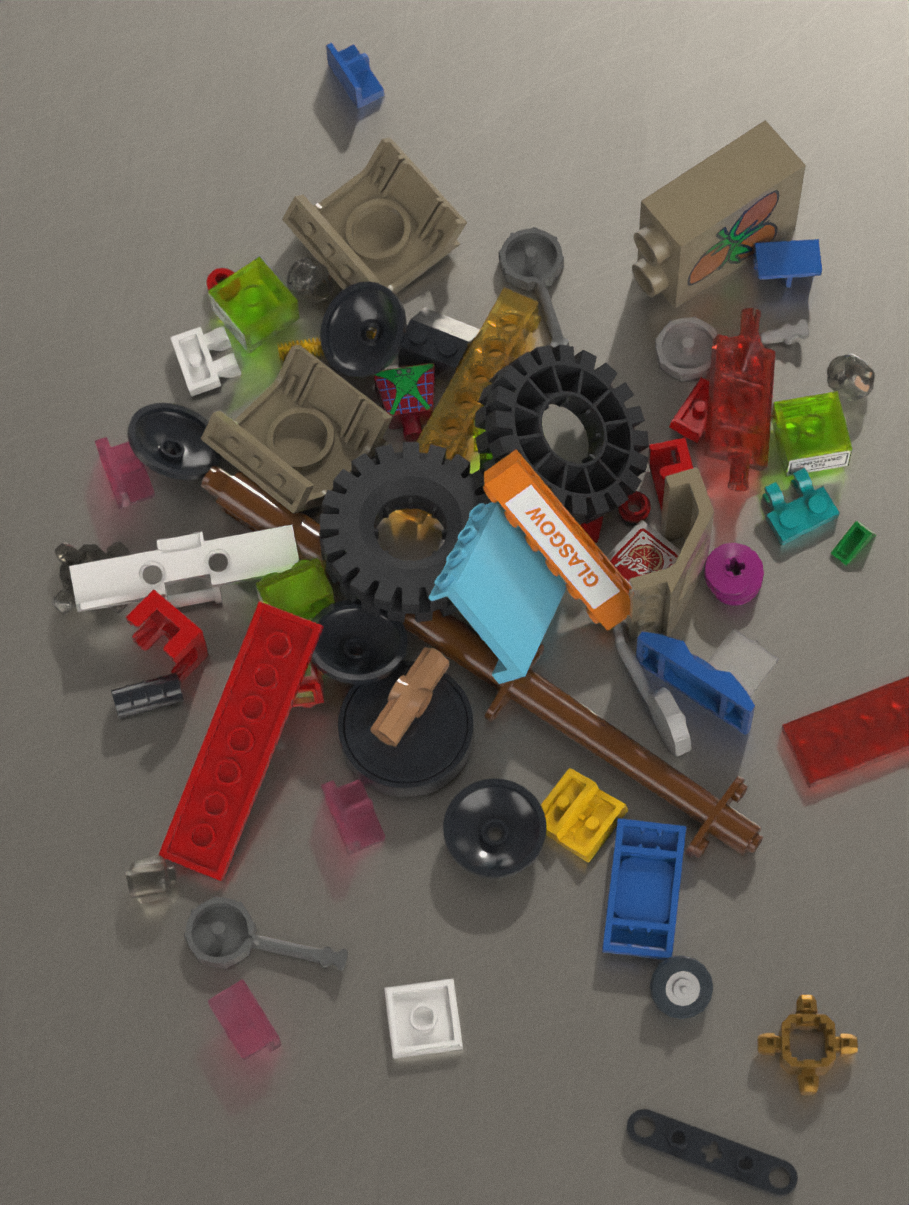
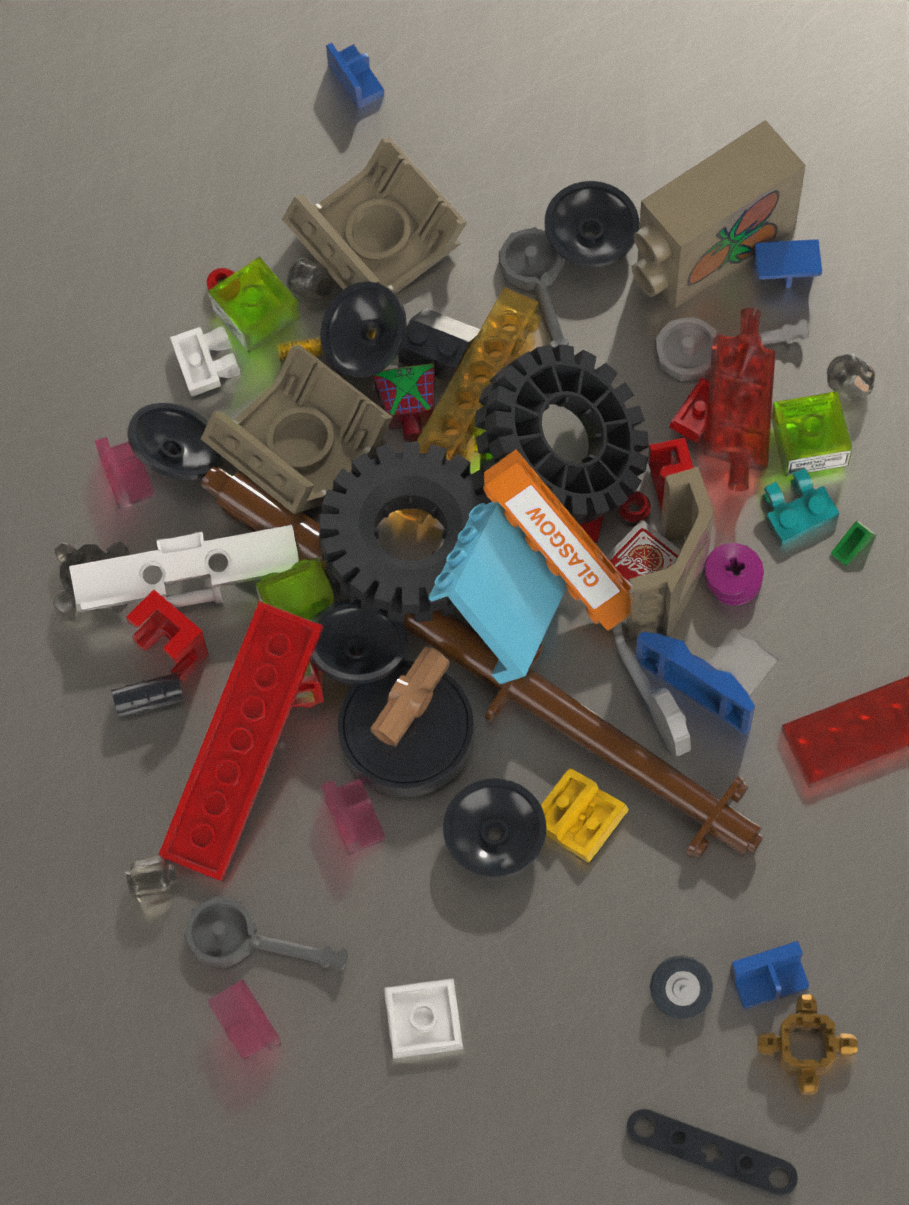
(593, 209): none -> black dish
(644, 889): blue slope -> none
(769, 975): none -> blue panel

